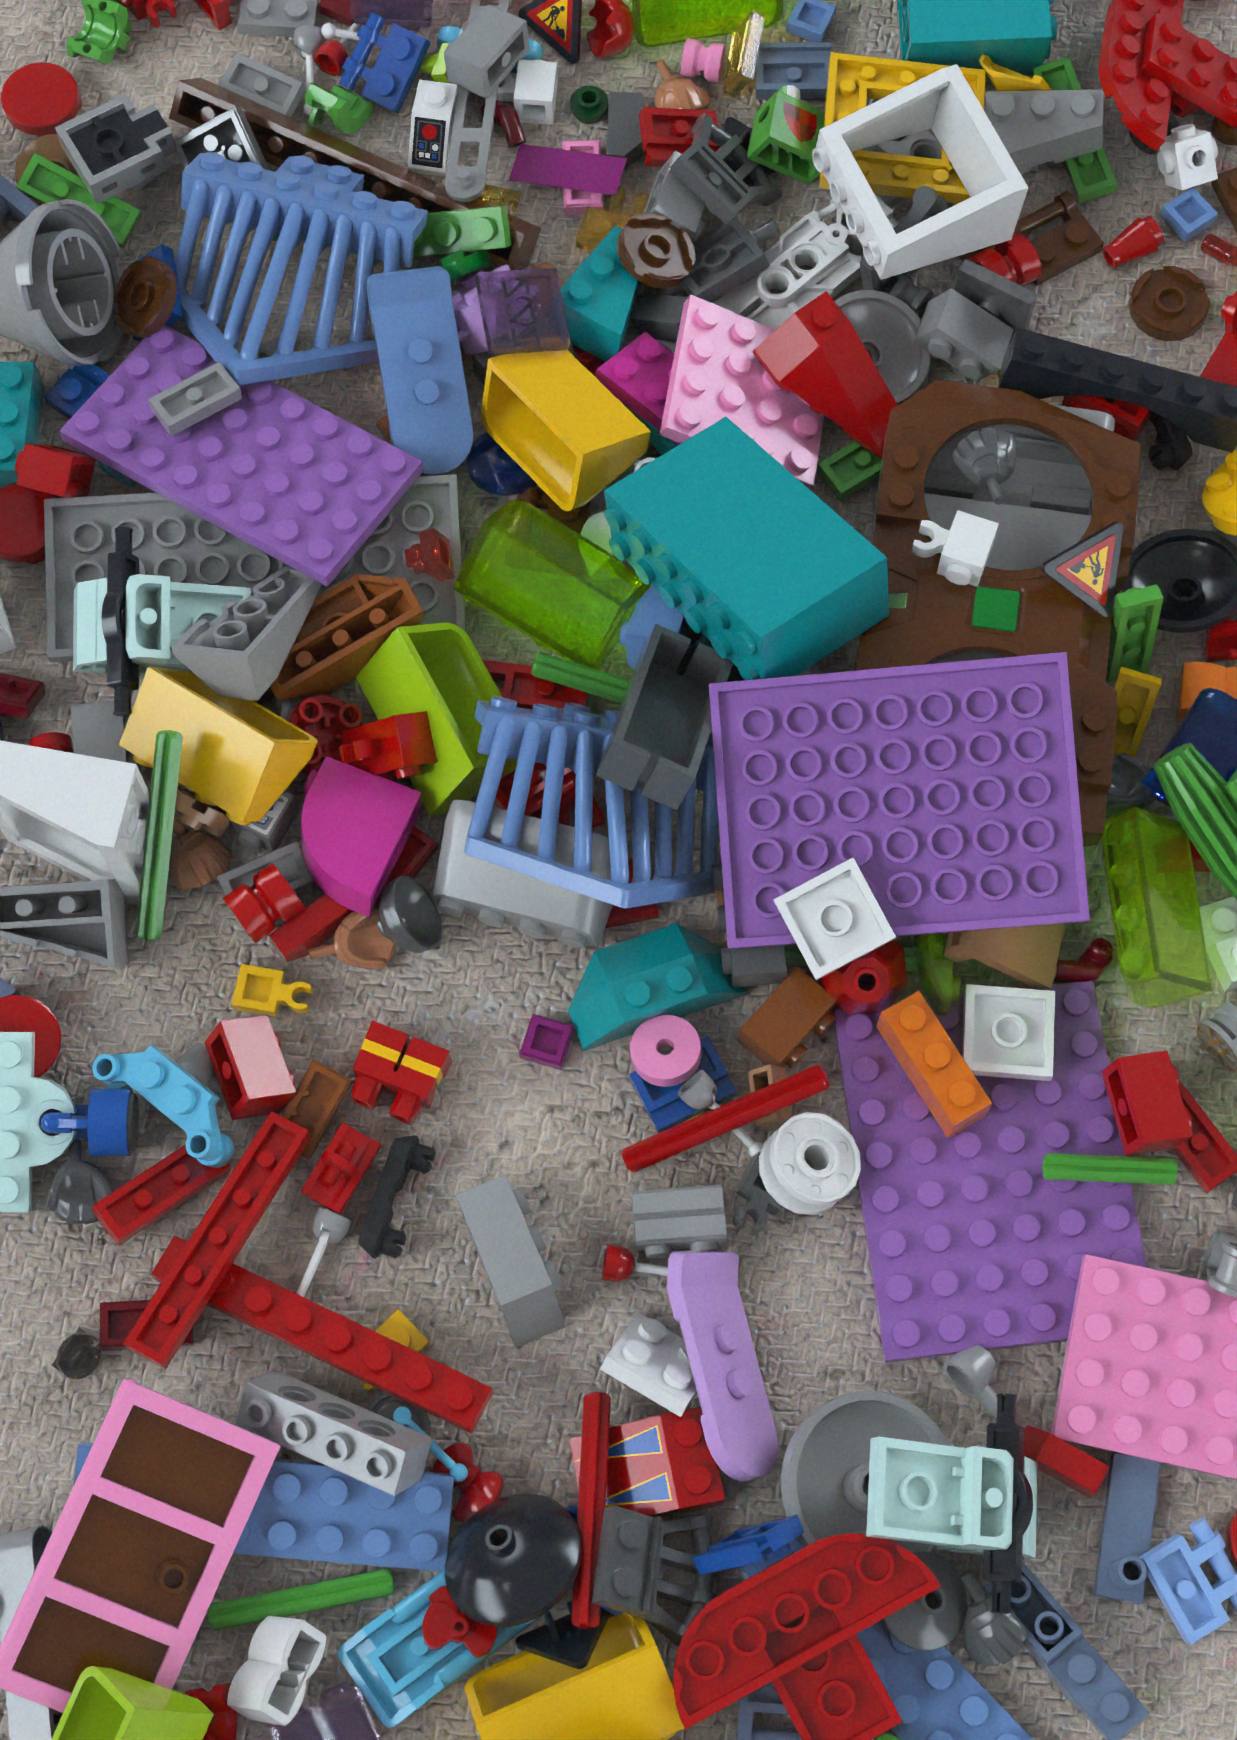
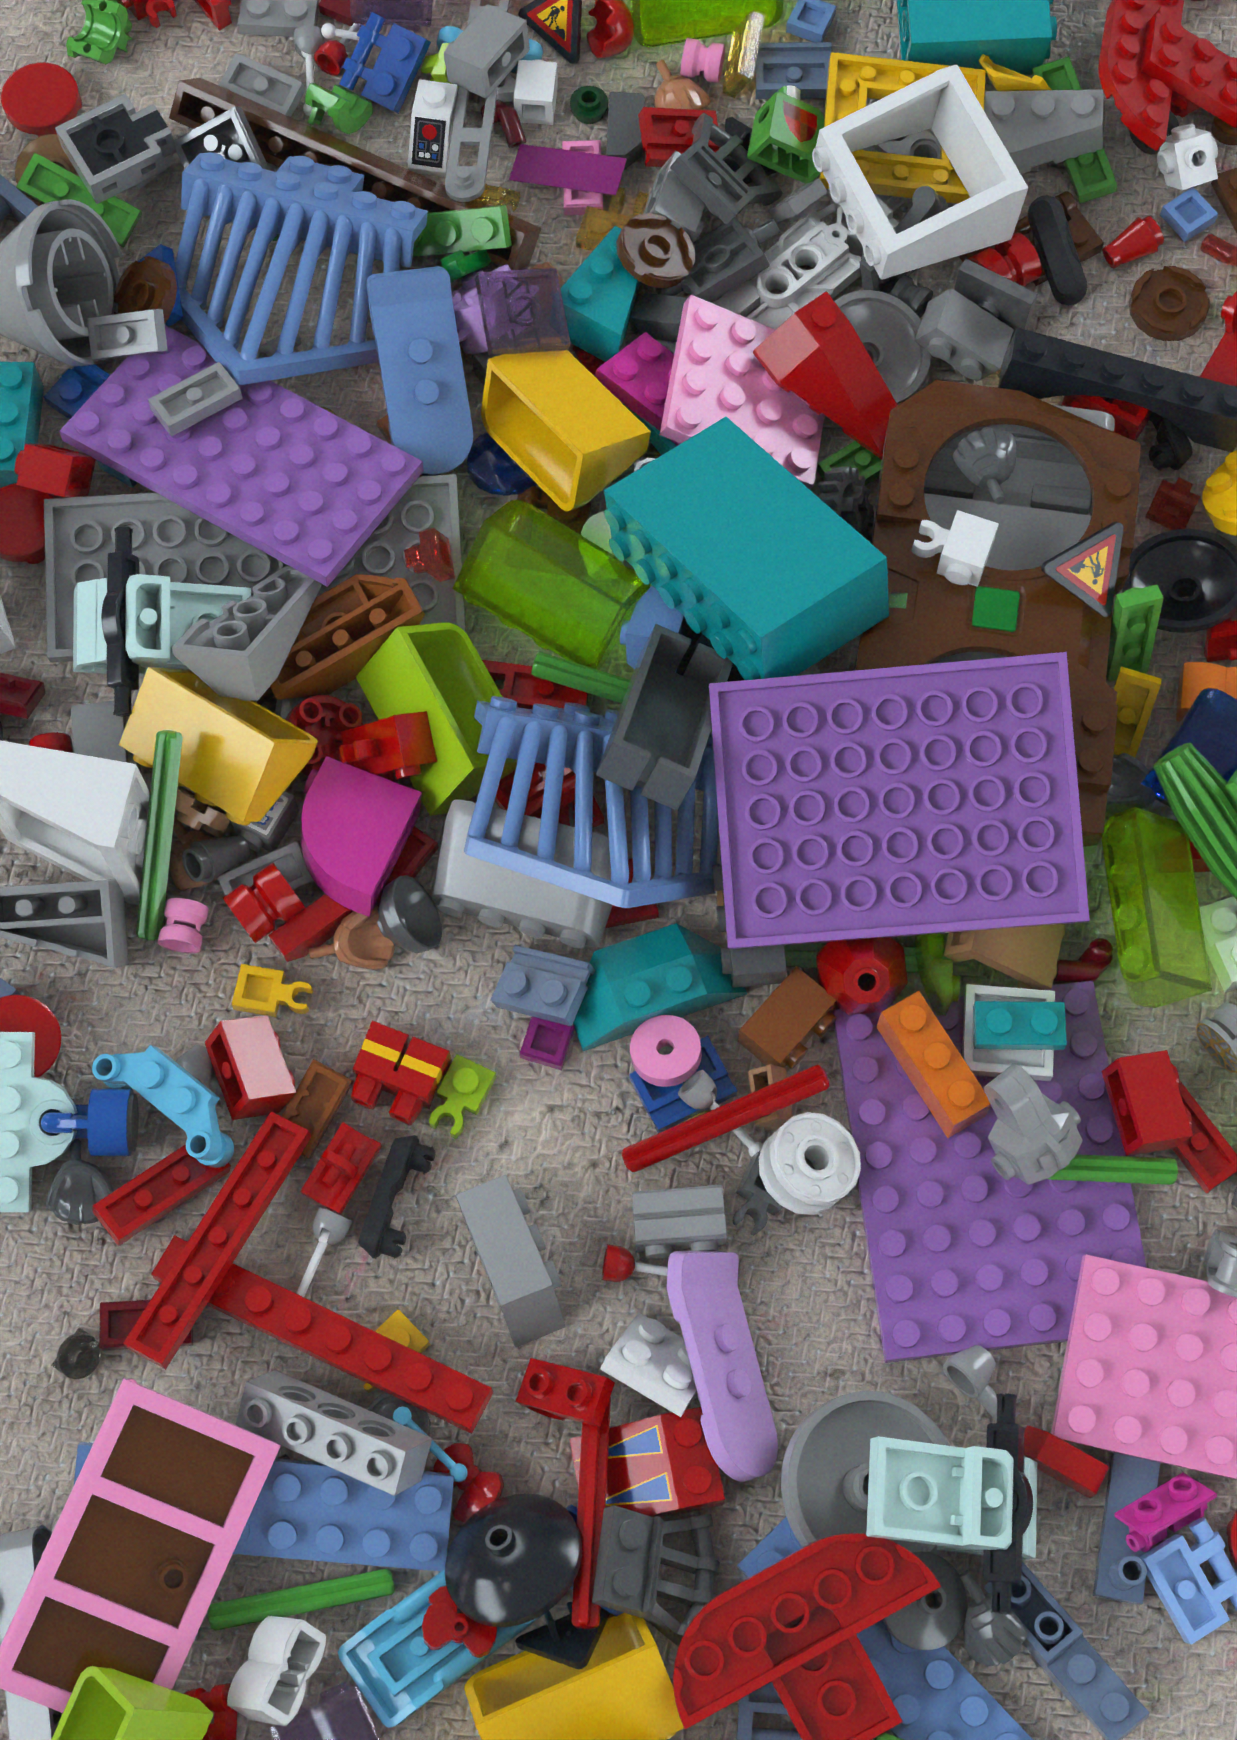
(127, 334): none -> light grey plate
(183, 925): none -> bright pink wheel
(213, 857): none -> dark grey cone
(462, 1089): none -> lime plate
(542, 985): none -> sand blue plate
(565, 1392): none -> red plate
(749, 1544): blue plate -> none
(799, 203): none -> light grey plate
(834, 918): white plate -> none
(848, 497): none -> dark grey gear
(1019, 1025): none -> teal plate
(1031, 1131): none -> light grey piece
(1057, 250): none -> black piece
(1168, 1506): none -> dark pink hinge
(1173, 504): none -> clear red tile

